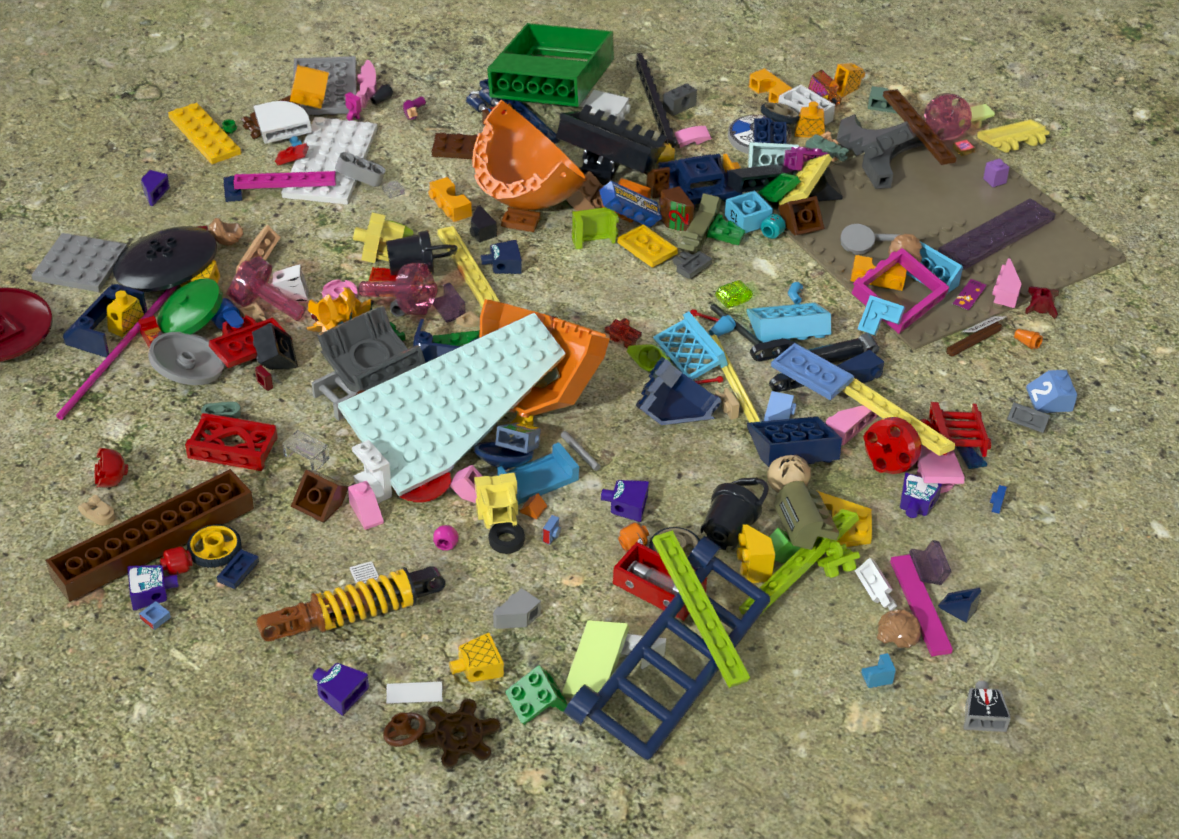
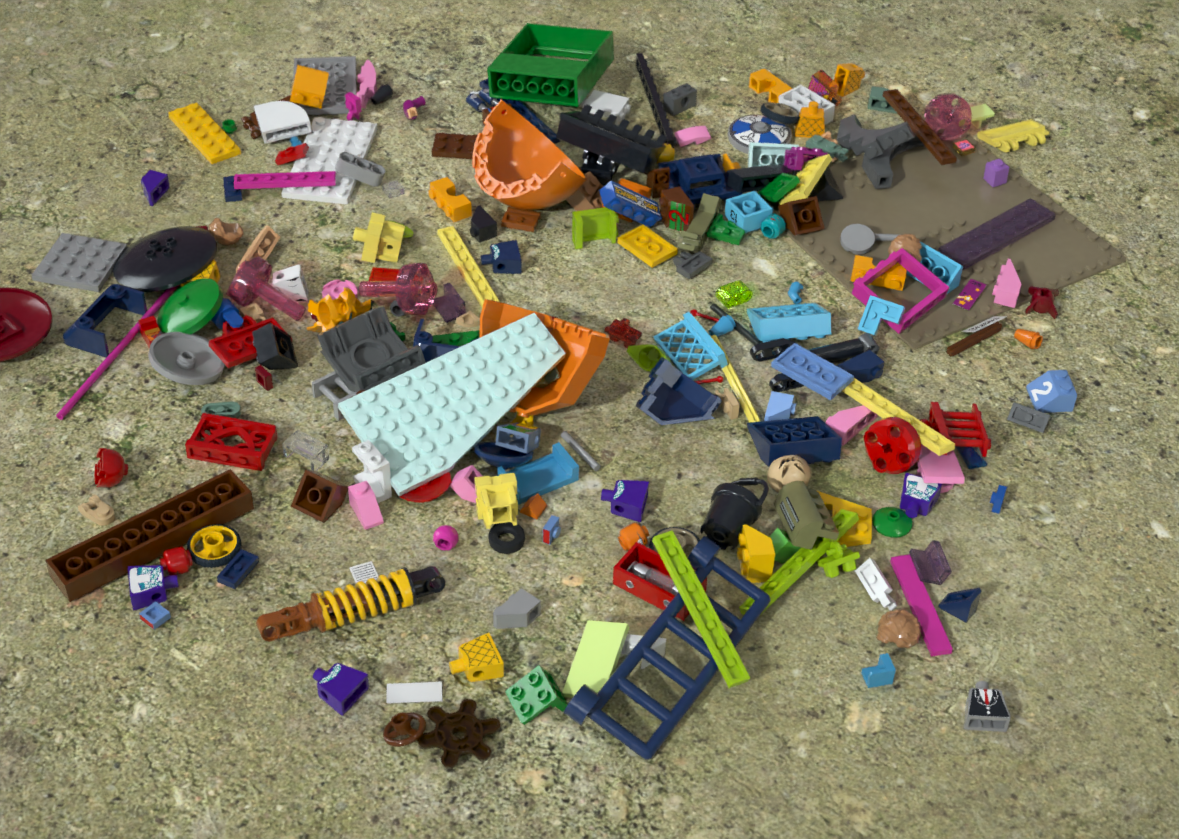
(123, 313): yellow torso -> none
(415, 250): black piece -> none
(769, 131): dark blue slope -> none
(892, 522): none -> green dish

